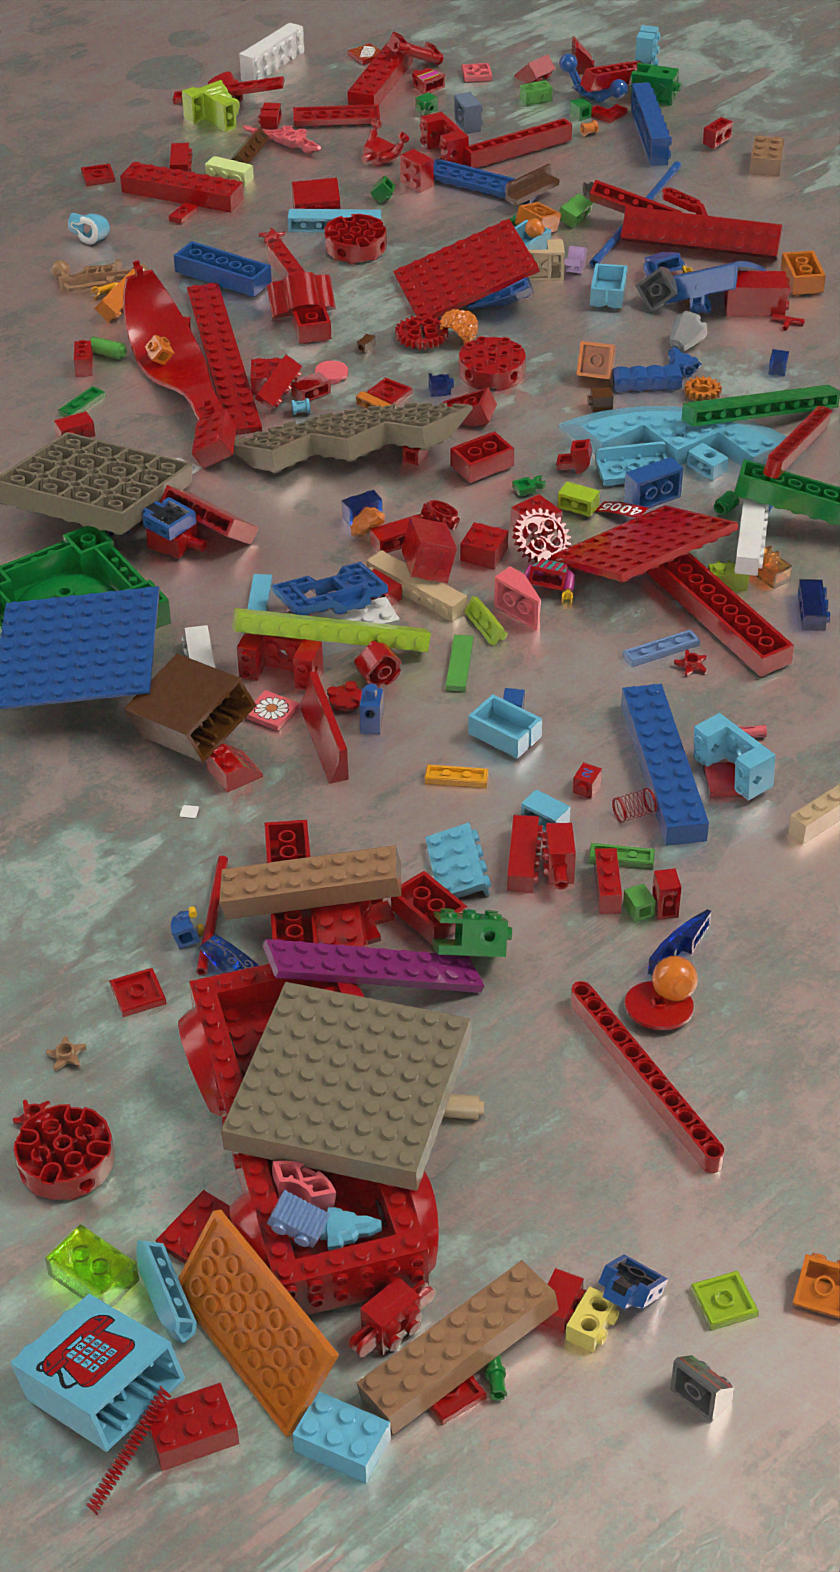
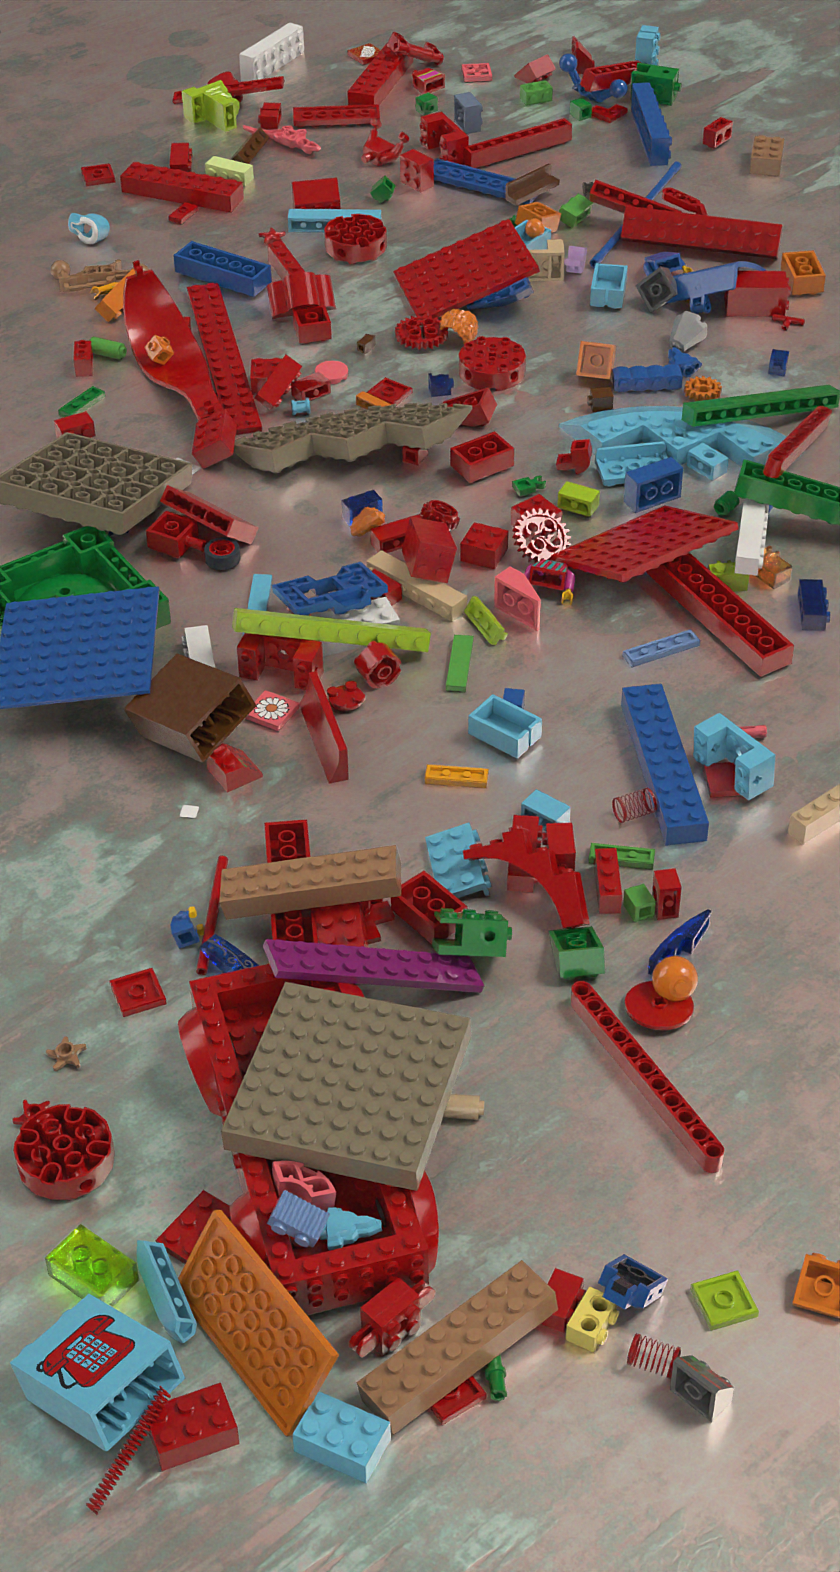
(168, 518): blue piece -> none
(222, 553): none -> black wheel
(371, 699): blue torso -> none
(564, 888): none -> red arch
(577, 952): none -> green slope
(587, 128): orange bush -> none
(587, 780): red brick -> none
(622, 508): red sticker -> none
(633, 1350): none -> red piece
(691, 663): red animal -> none

